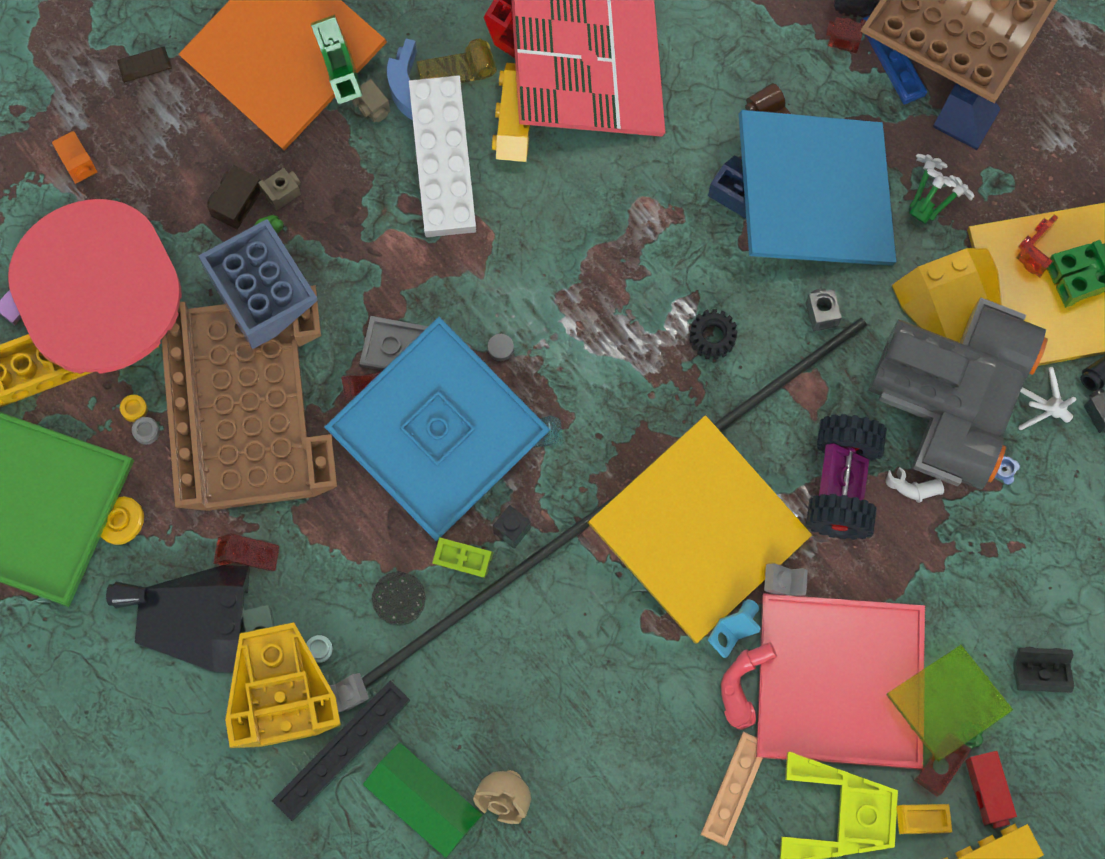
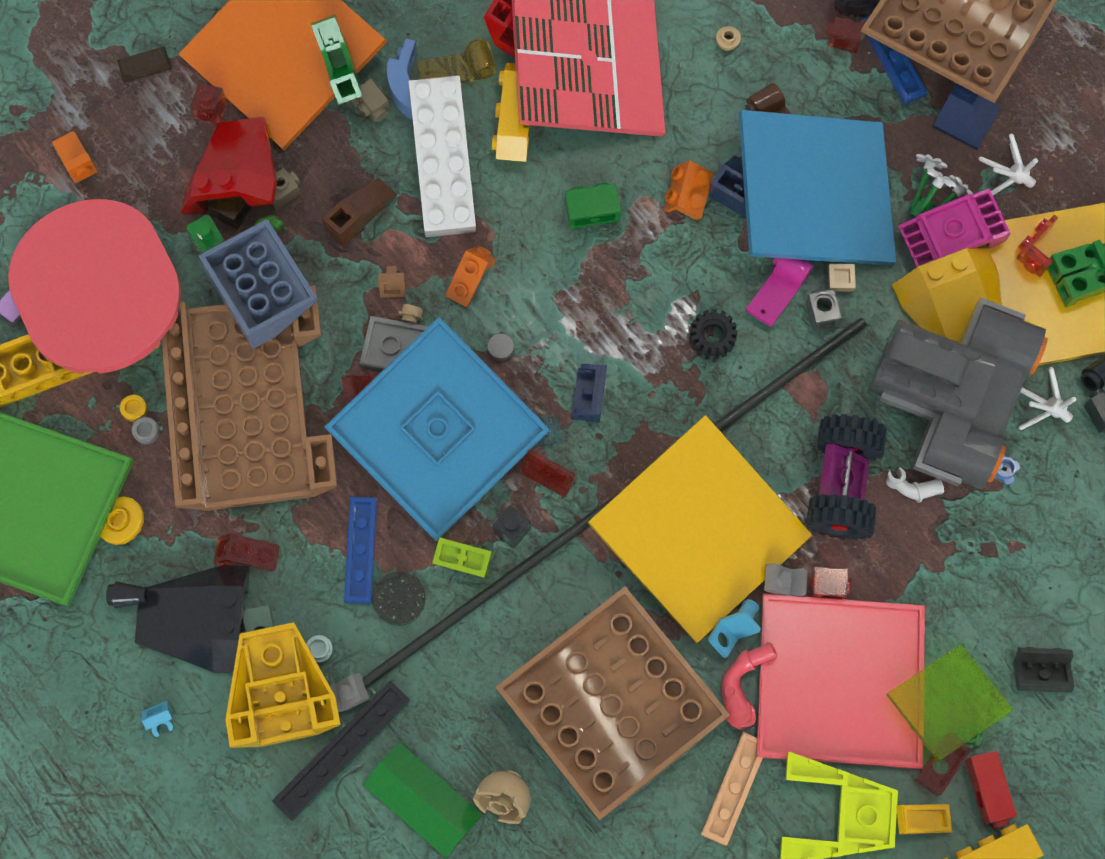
(157, 715): none -> medium azure tile
(204, 234): none -> green torso
(209, 103): none -> clear red brick
(233, 165): none -> red wedge
(357, 211): none -> reddish brown slope
(360, 550): none -> blue tile
(392, 283): none -> medium nougat tile
(411, 314): none -> tan plate
(469, 274): none -> orange bracket
(548, 473): none -> clear red slope
(589, 393): none -> dark blue hinge
(592, 205): none -> green brick
(612, 703): none -> medium nougat slope
(688, 189): none -> orange bracket
(728, 44): none -> tan plate
(779, 289): none -> dark pink door
(830, 583): none -> clear red brick
(841, 277): none -> tan plate
(954, 227): none -> dark pink plate
(1017, 173): none -> white plant

